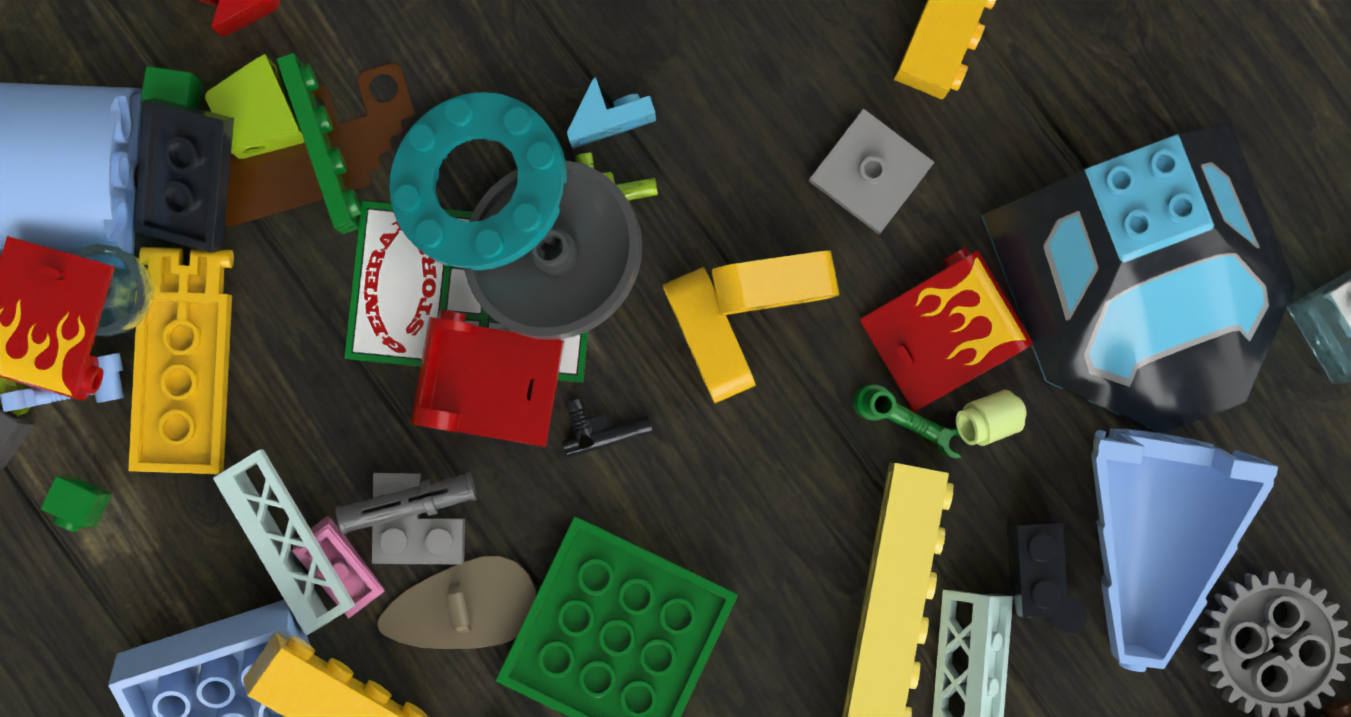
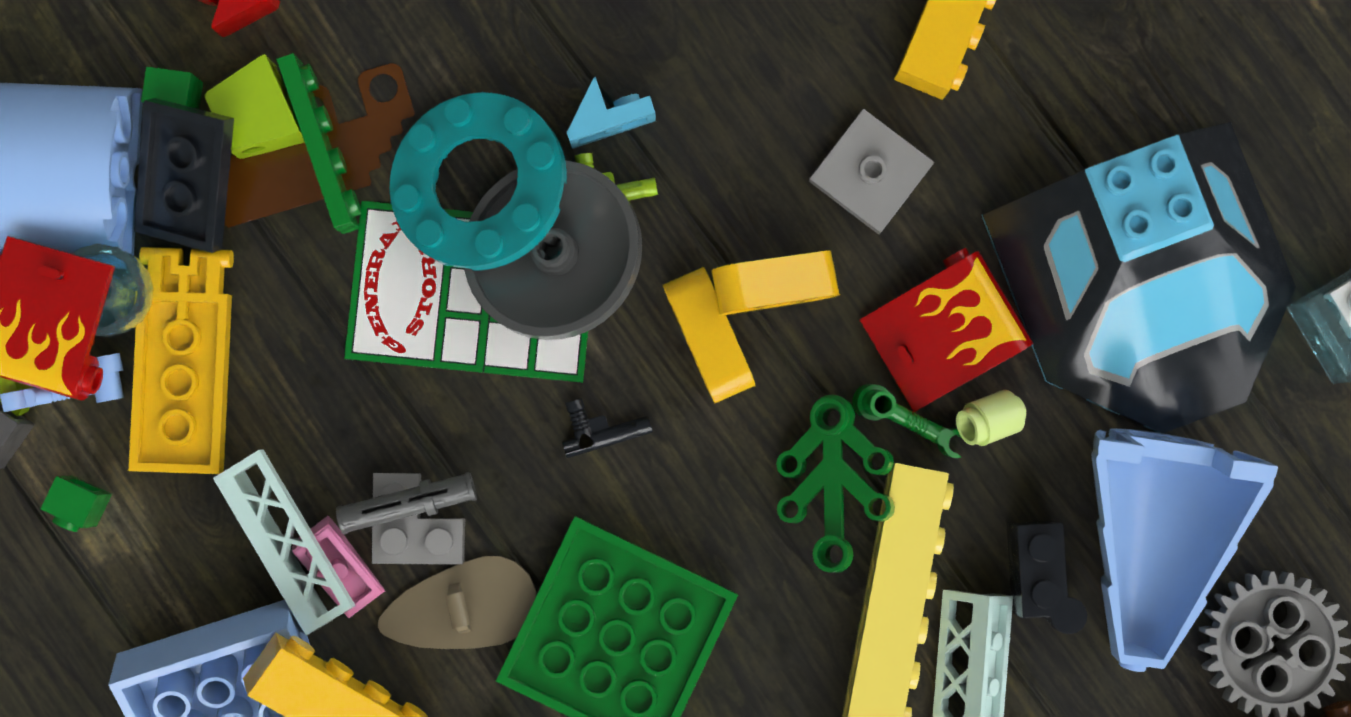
(481, 381): red door -> none
(832, 475): none -> green plant

